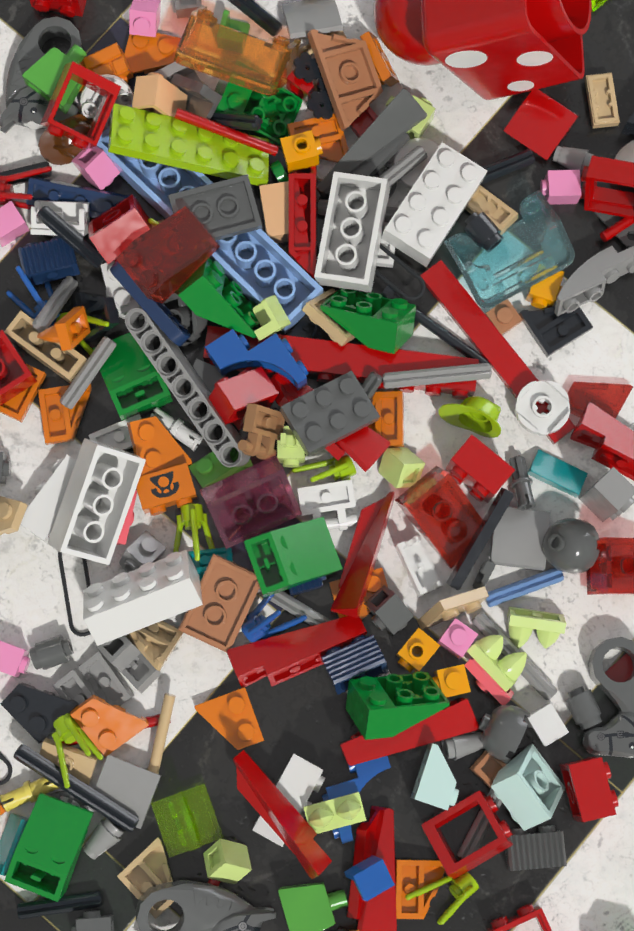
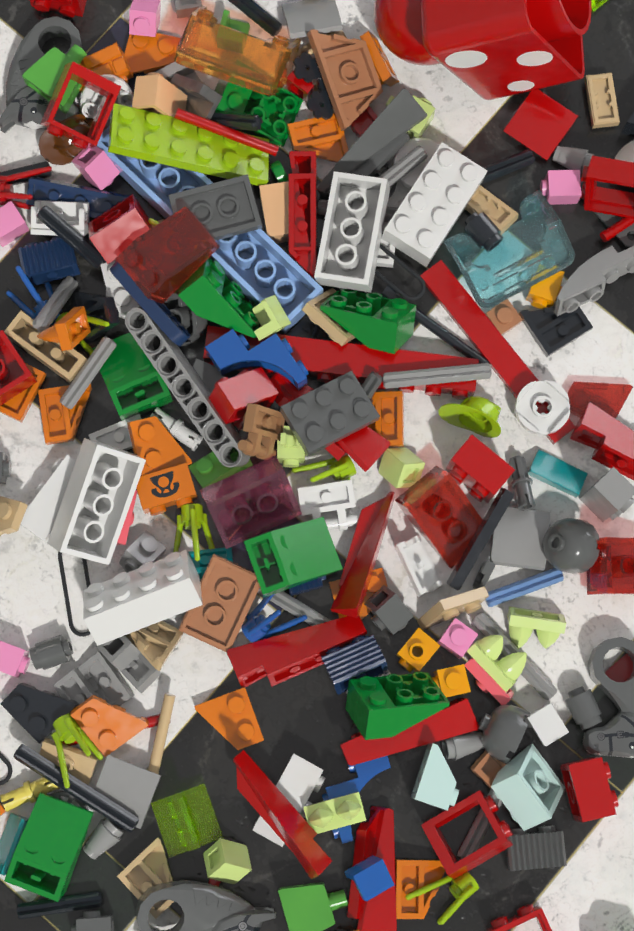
(301, 151): light orange brick -> none

